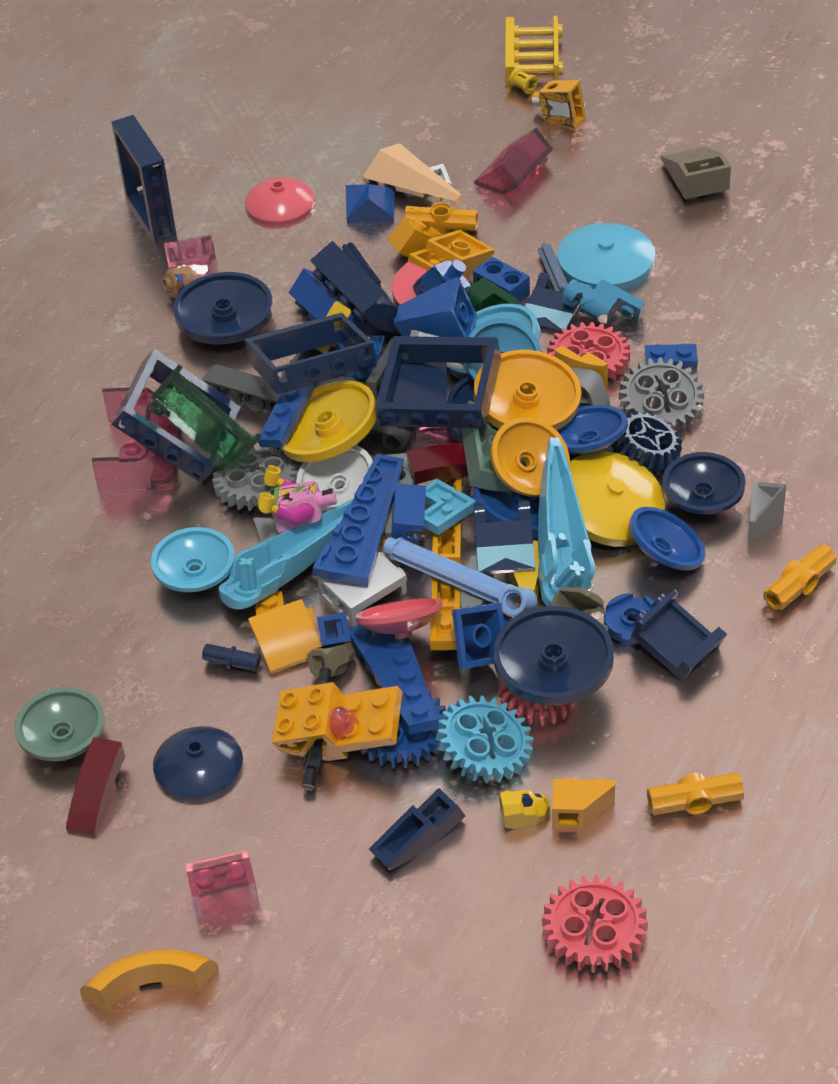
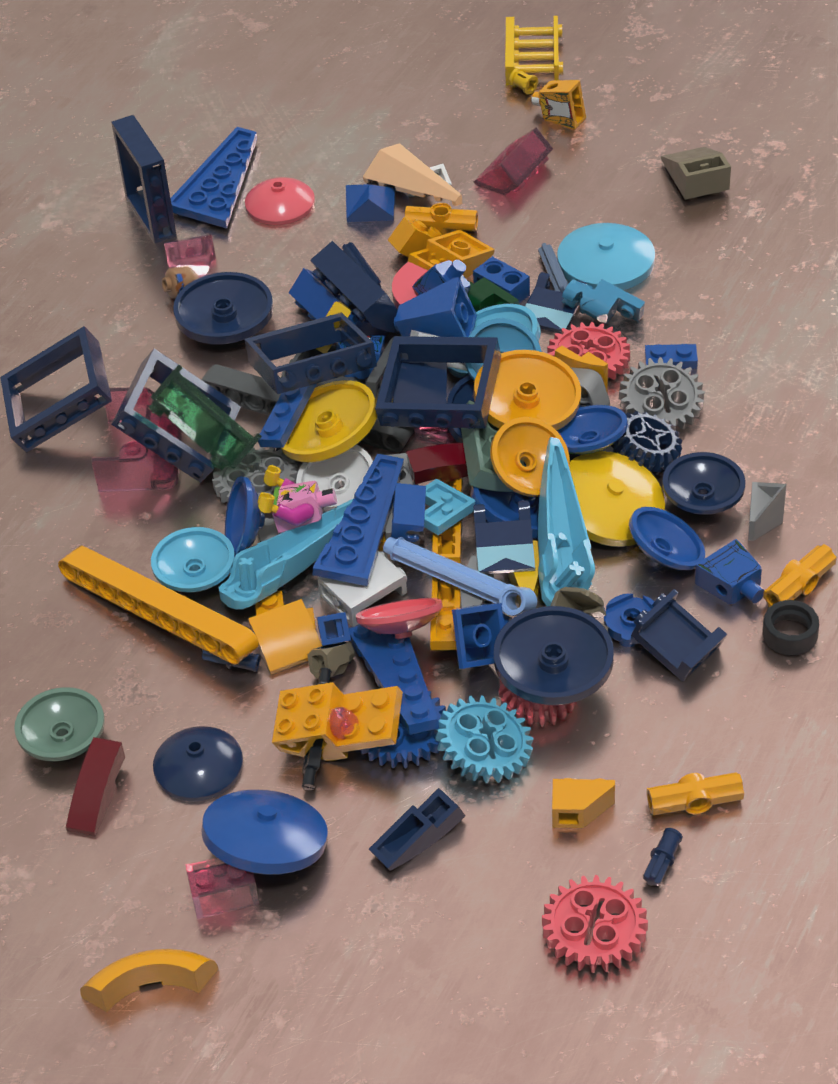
(69, 409): none -> dark blue window
(159, 605): none -> light orange beam
(216, 184): none -> blue wing
(243, 515): none -> blue dish
(264, 831): none -> blue dish
(523, 808): yellow rock -> none
(662, 856): none -> dark blue axle
(730, 574): none -> blue torso
(793, 611): none -> black tyre

